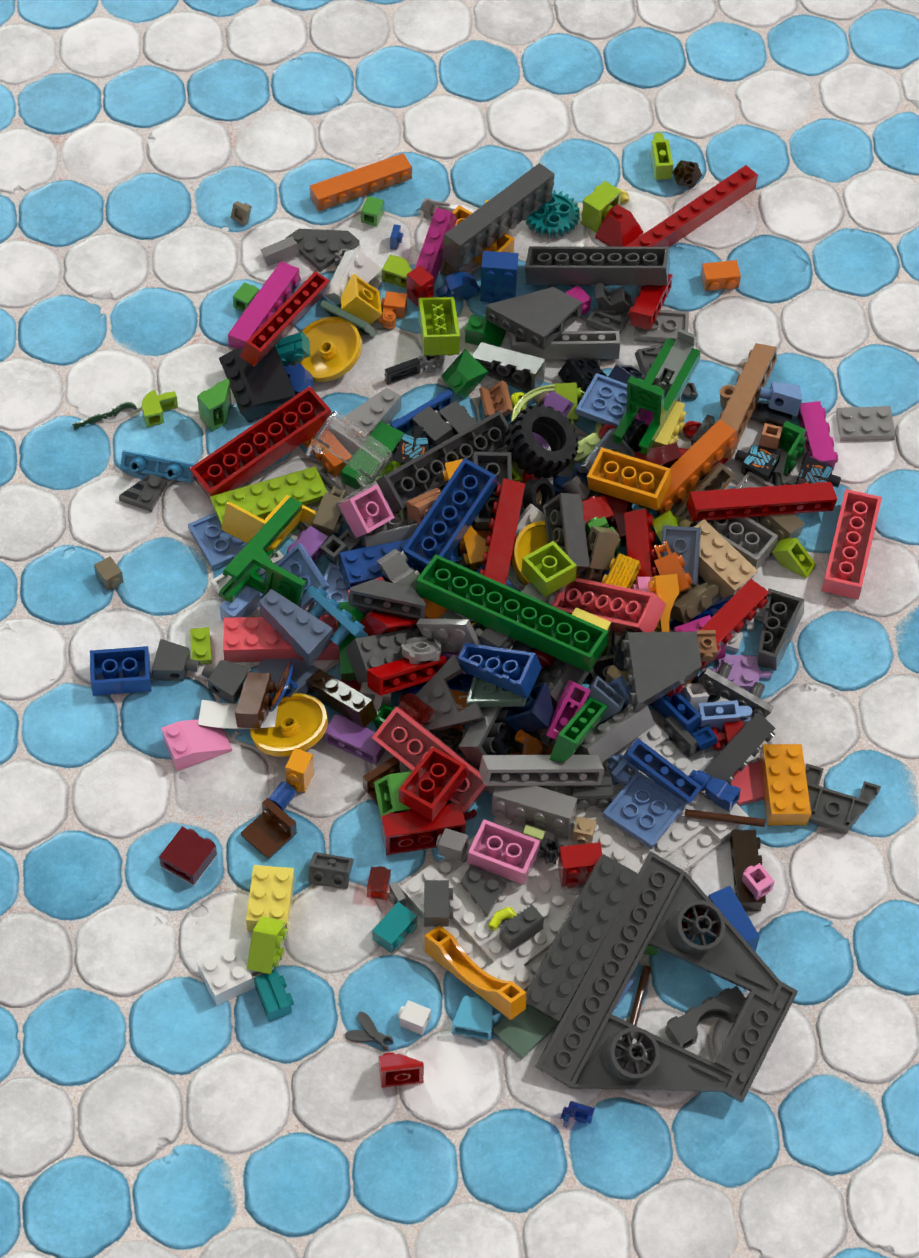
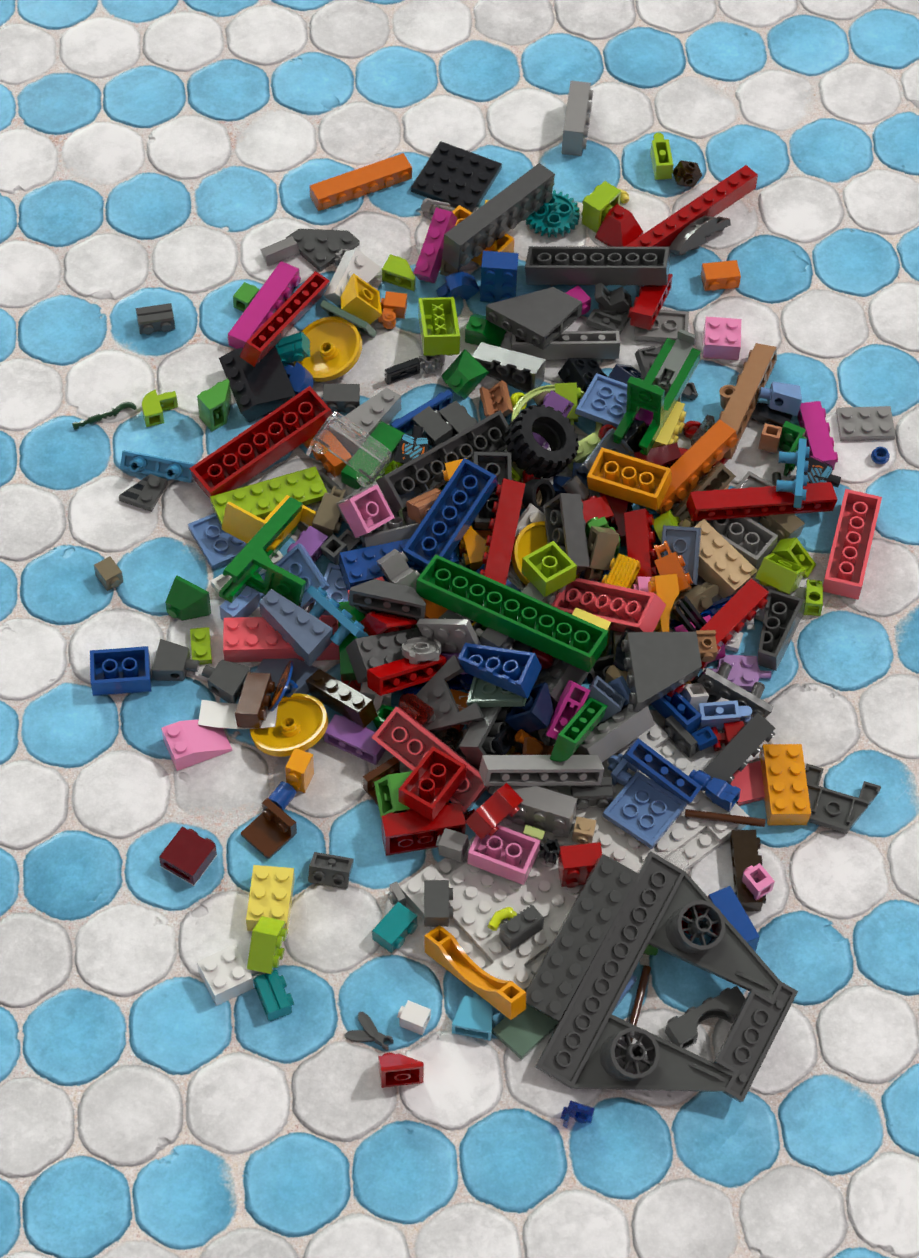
(155, 318): none -> dark grey brick
(187, 600): none -> green slope
(241, 212): dark tan tile -> none
(341, 397): none -> dark grey brick
(372, 211): bright green brick -> none
(379, 883): clear red brick -> none
(396, 237): blue plate -> none
(419, 284): red brick -> none
(456, 177): none -> black plate
(483, 888): dark grey wing -> none
(494, 811): none -> red brick
(577, 118): none -> light grey brick
(690, 614): none -> black tile
(696, 232): none -> dark grey slope
(722, 338): none -> bright pink brick
(759, 460): torso -> none
(780, 573): none -> lime brick
(795, 486): none -> dark azure plate
(813, 598): none -> lime leg
(880, 451): none -> blue plate

